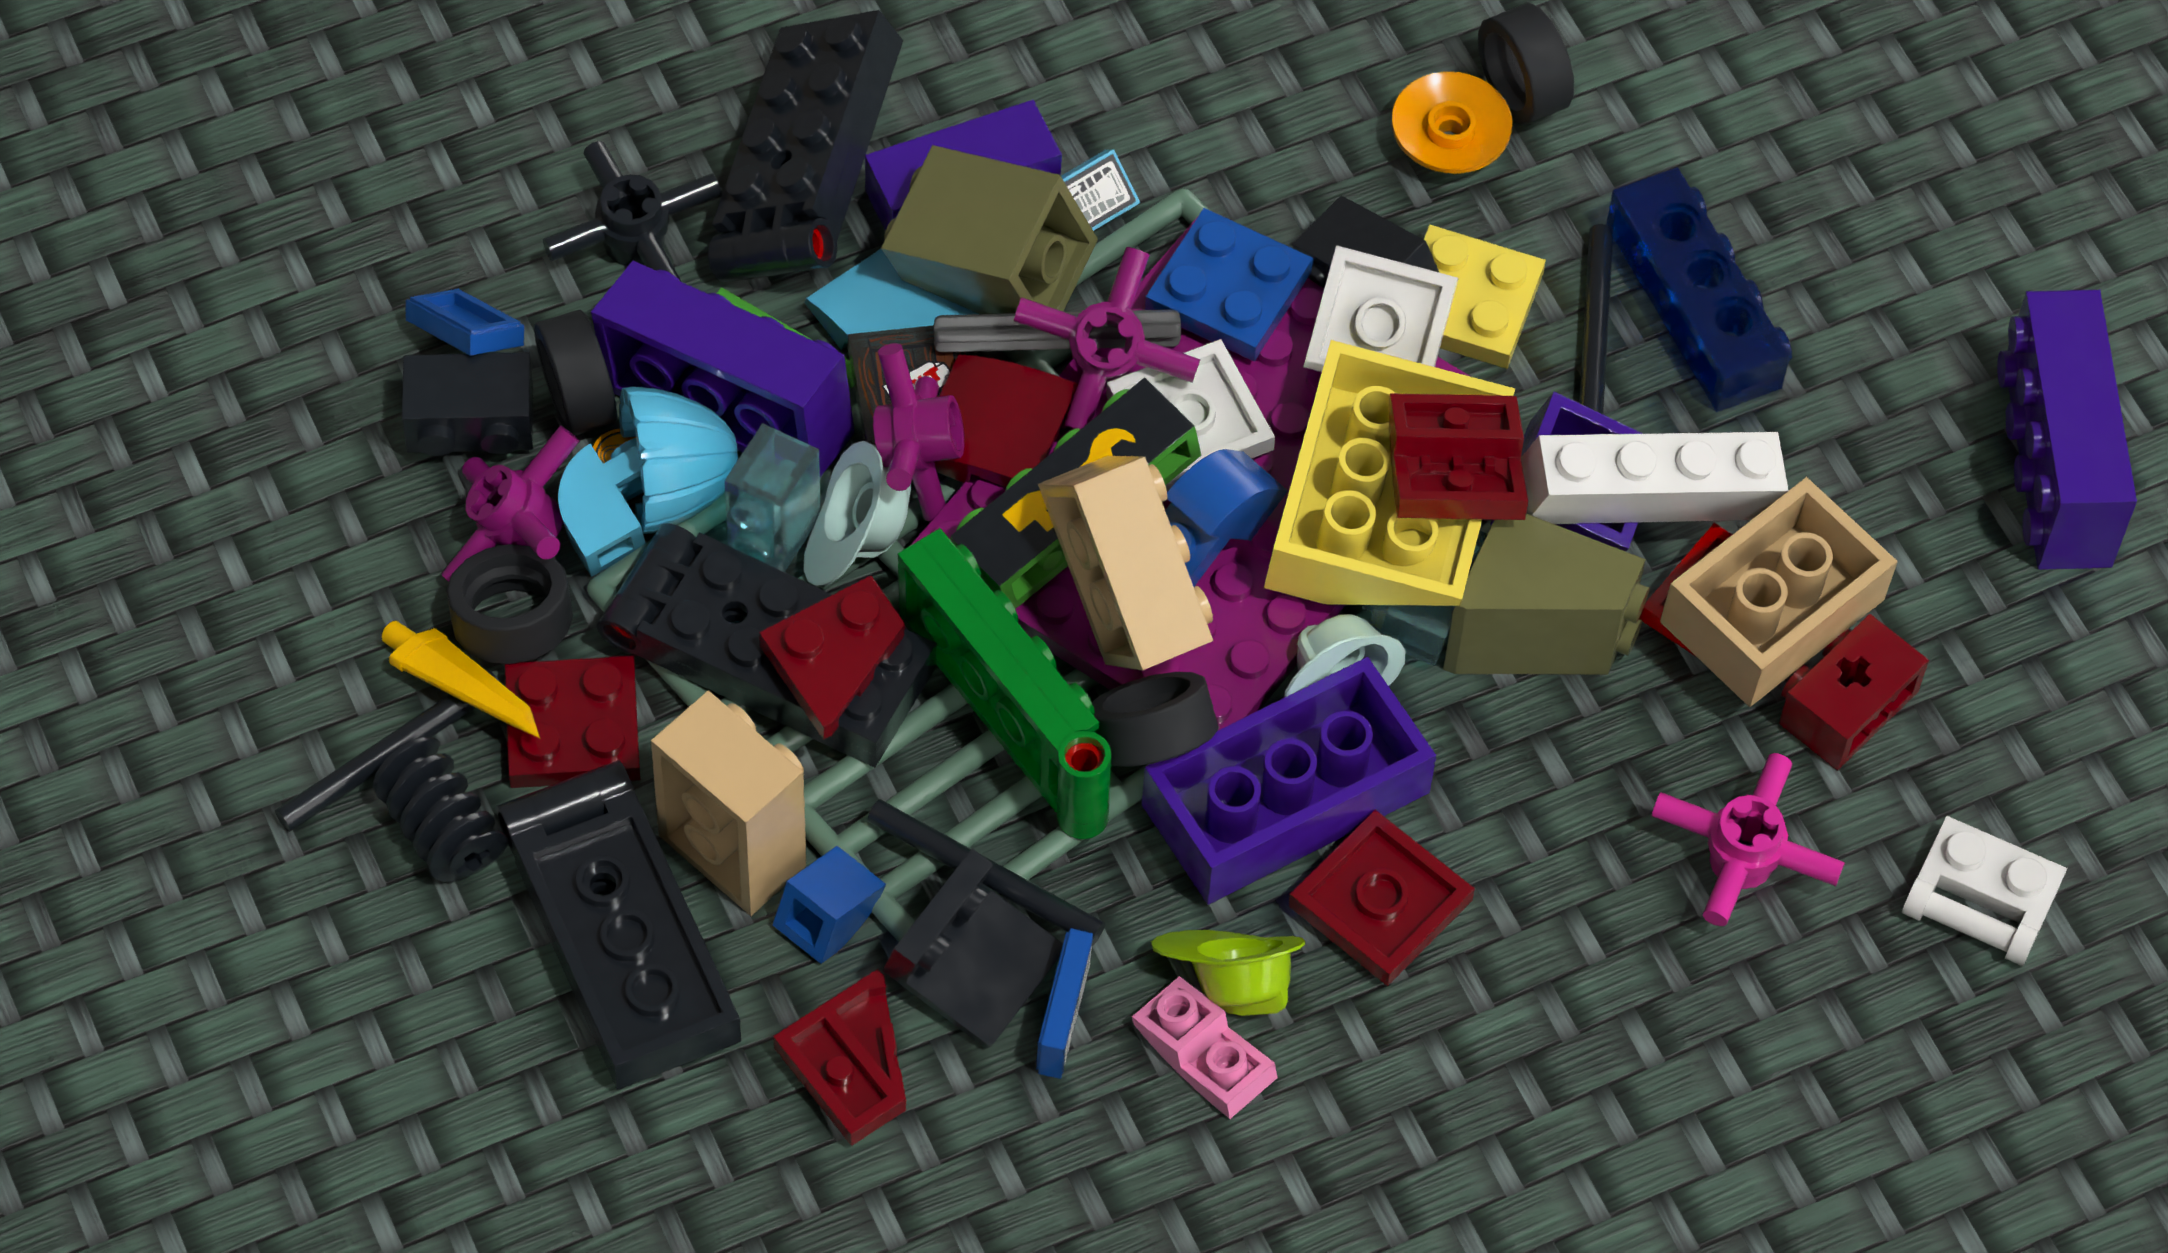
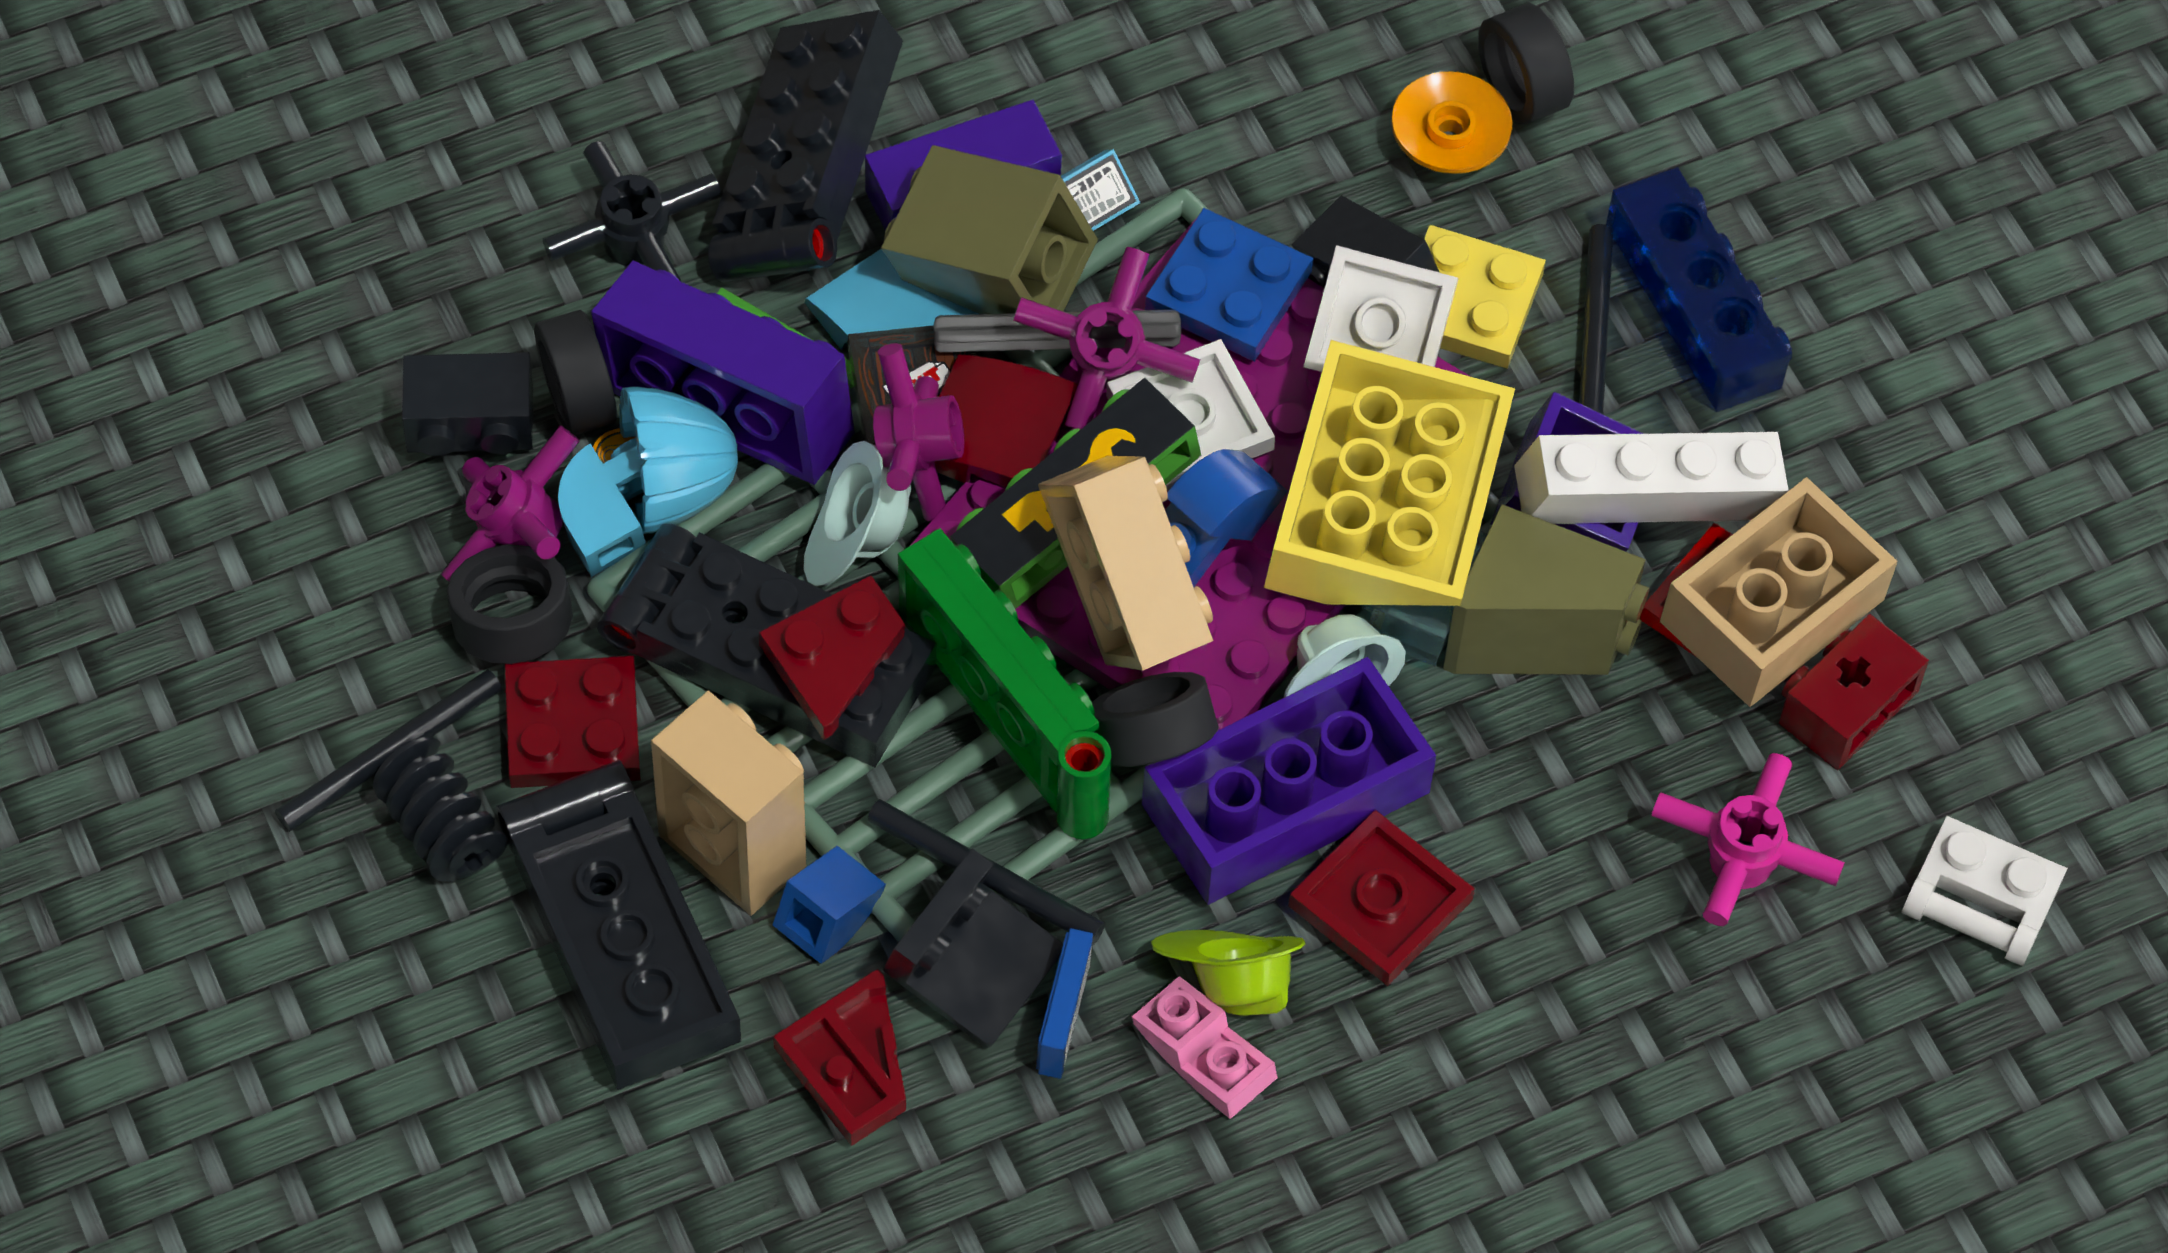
(446, 667): yellow bar -> none
(464, 322): blue tile -> none
(773, 497): clear light blue brick -> none
(1457, 456): dark red slope -> none
(2067, 430): dark purple brick -> none

